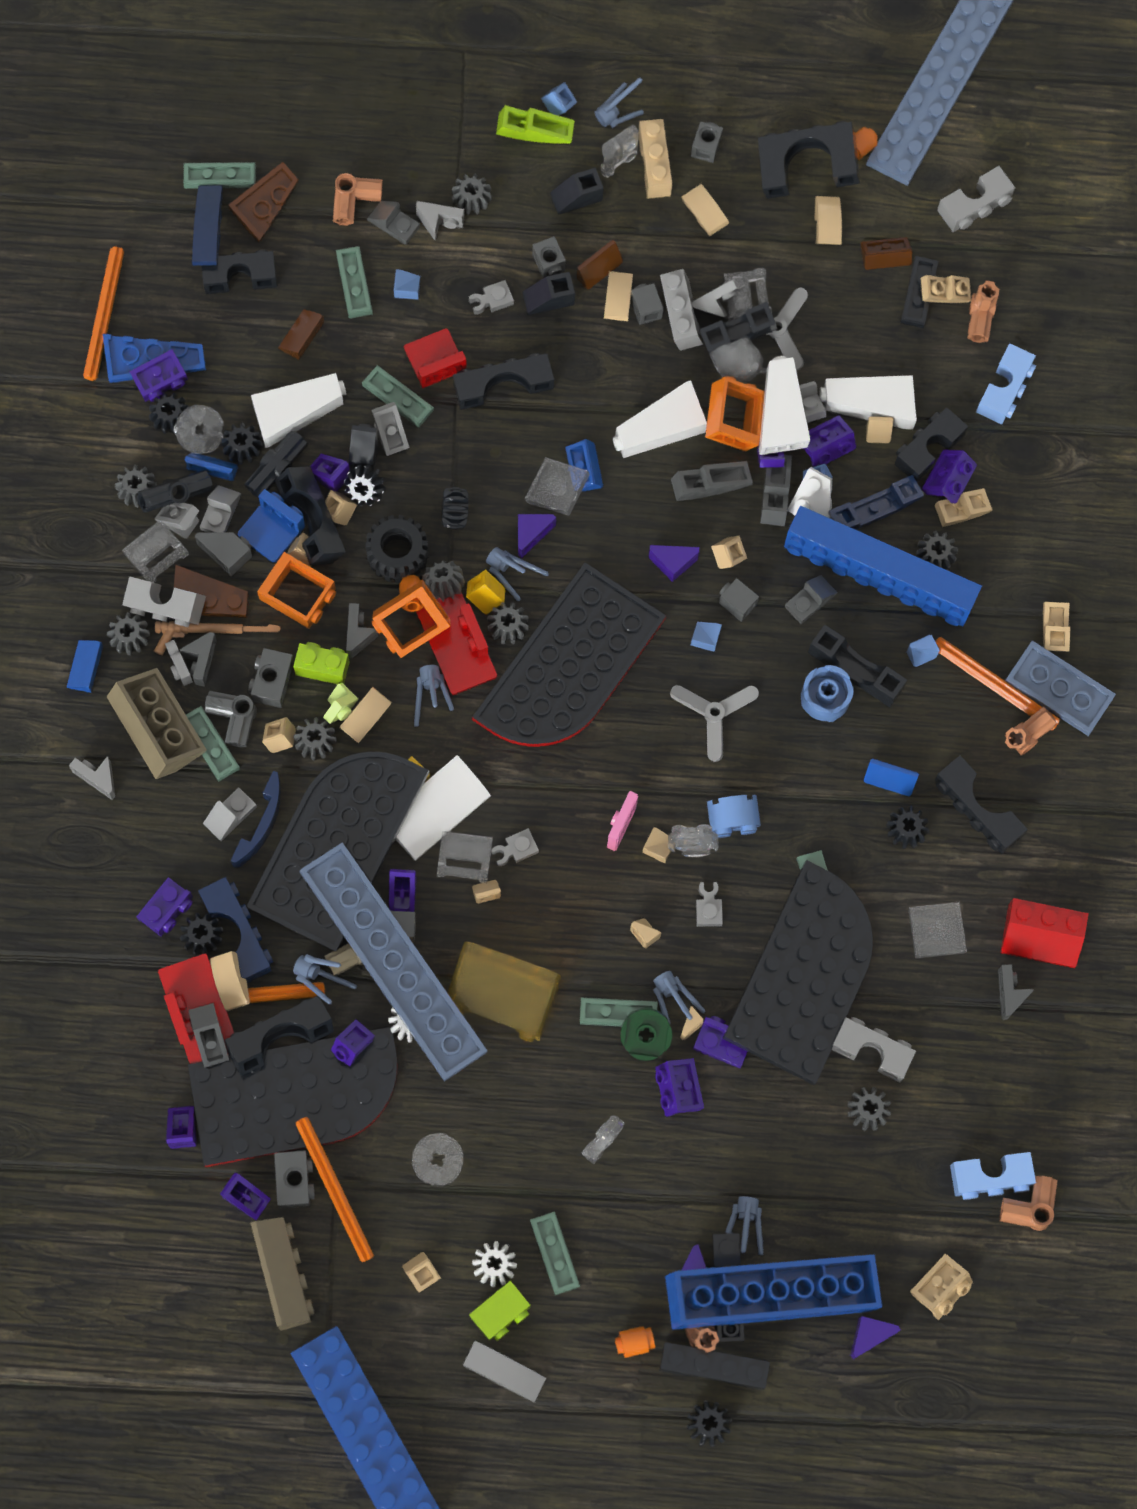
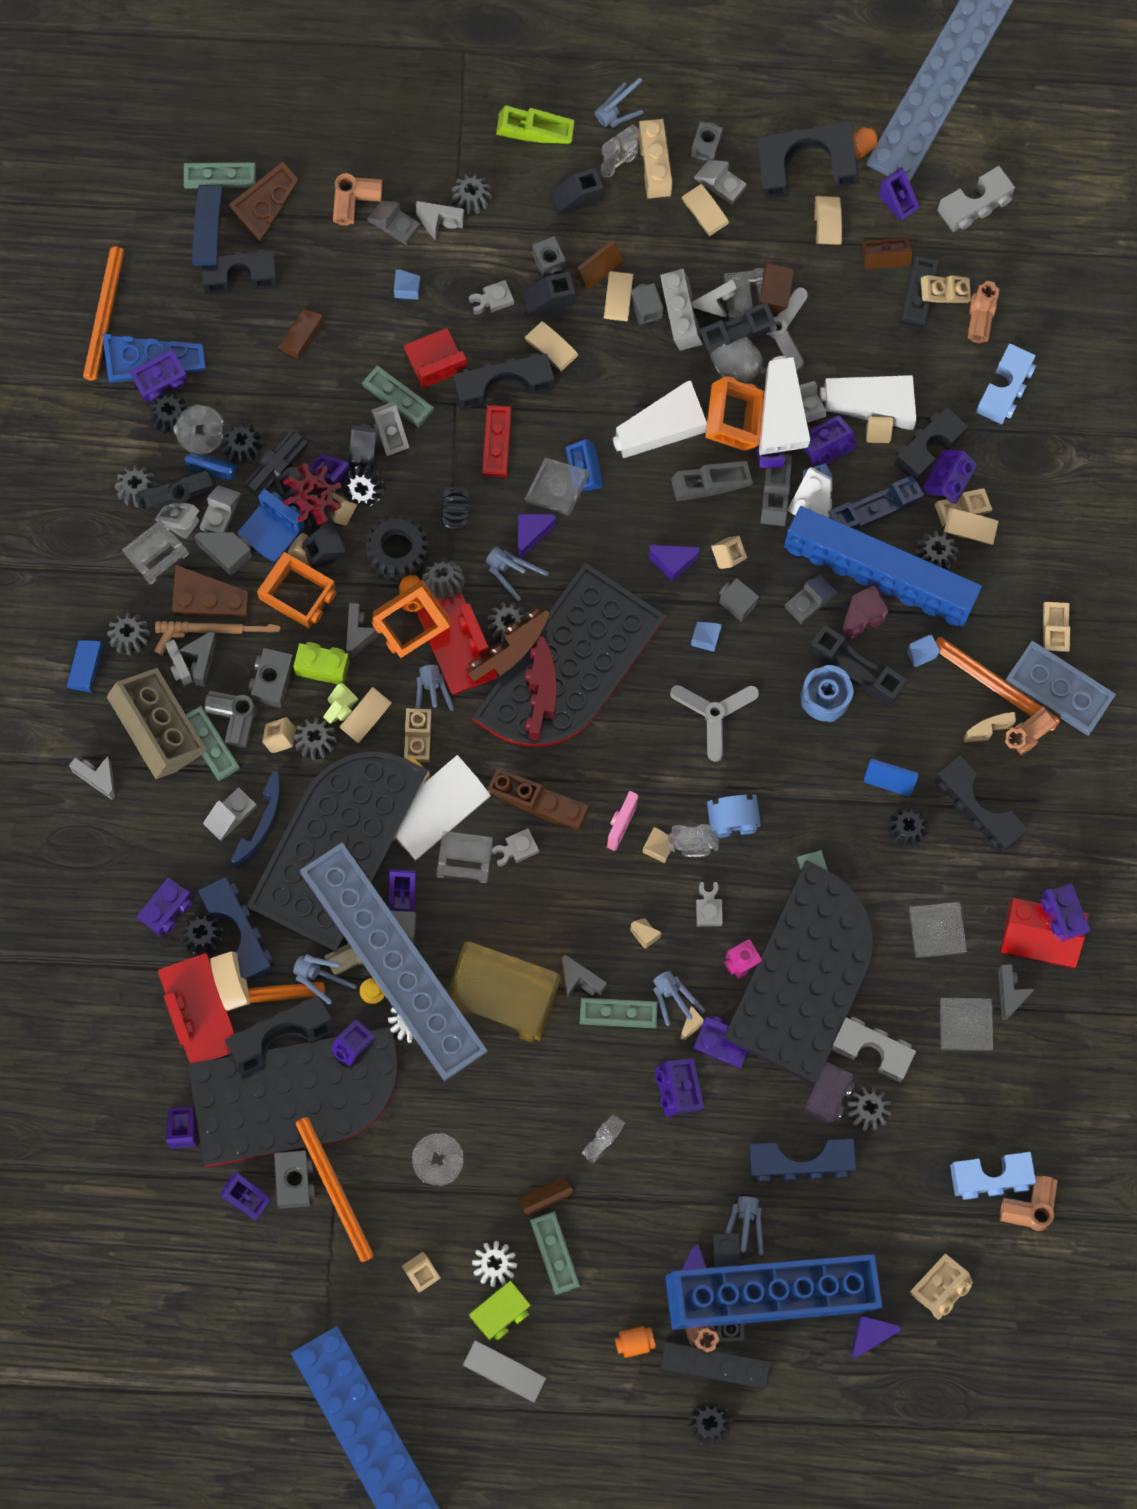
(144, 597): light grey arch -> none
(208, 1035): dark grey slope -> none
(281, 1272): dark tan slope -> none
(296, 406): white slope -> none
(312, 503): none -> dark red gear
(354, 282): sand green tile -> none
(371, 992): none -> yellow plate
(418, 734): none -> tan slope
(485, 592): yellow panel -> none
(486, 891): tan slope -> none
(496, 441): none -> red tile
(518, 639): none -> reddish brown slope
(537, 800): none -> reddish brown slope
(543, 681): none -> dark red slope
(545, 1196): none -> reddish brown slope
(548, 341): none -> tan slope
(559, 99): medium blue slope -> none
(575, 973): none -> dark grey slope
(634, 1042): dark green plate -> none
(720, 181): none -> light grey slope
(741, 959): none -> dark pink bracket
(768, 1162): none -> dark blue arch
(776, 287): none -> reddish brown slope
(829, 1093): none -> clear purple brick
(864, 610): none -> clear pink slope
(898, 194): none -> dark purple slope
(966, 1024): none -> clear plate
(971, 526): none -> tan slope
(983, 730): none -> tan slope
(1065, 913): none -> dark purple bracket

